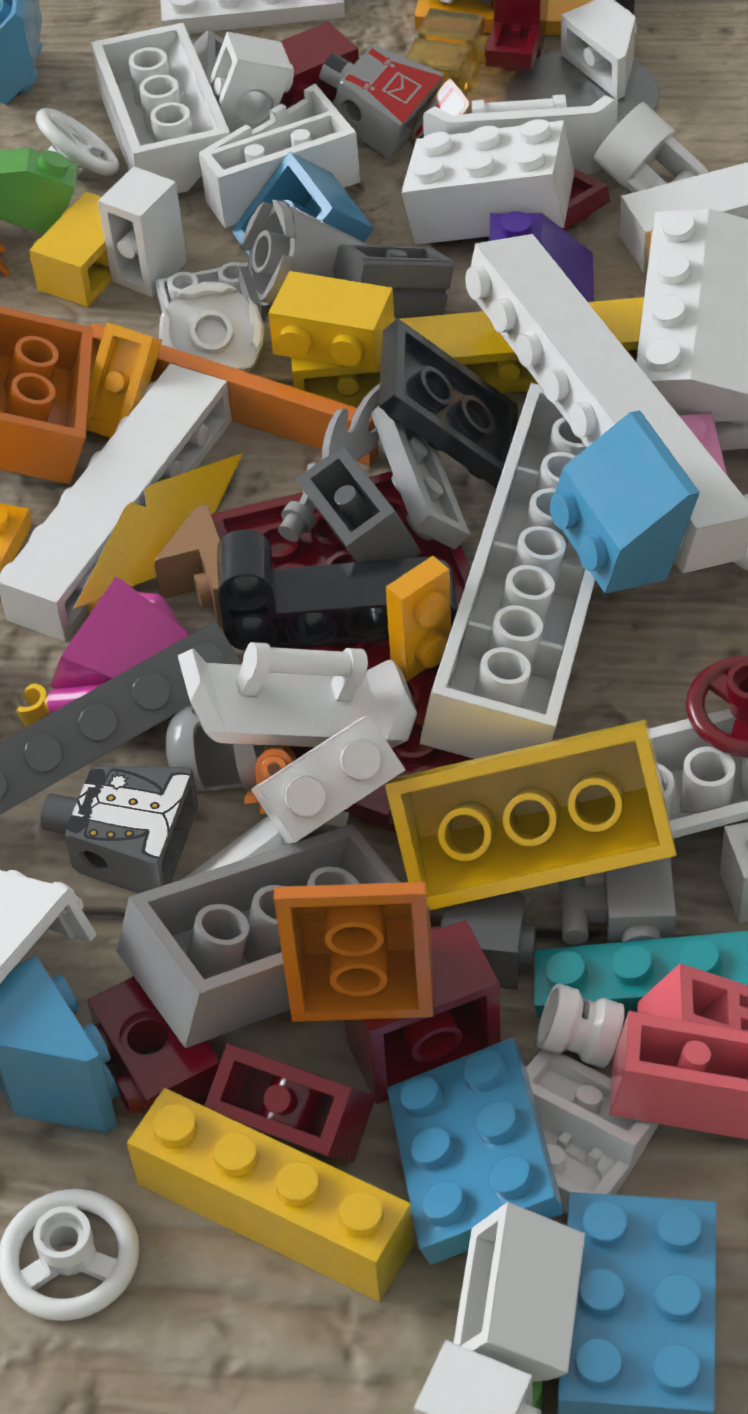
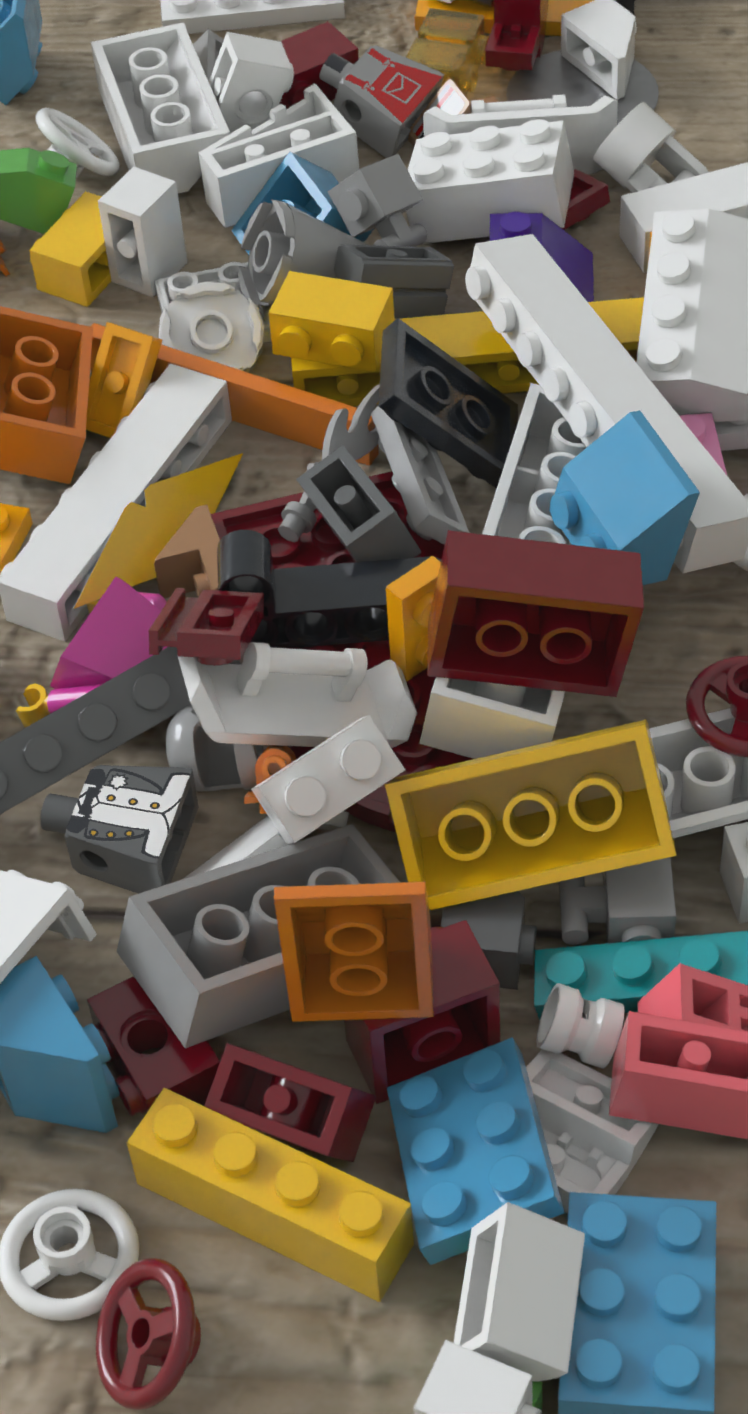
(155, 1335): none -> dark red piece
(209, 627): none -> dark red plate
(377, 199): none -> light grey brick
(534, 613): none -> dark red brick

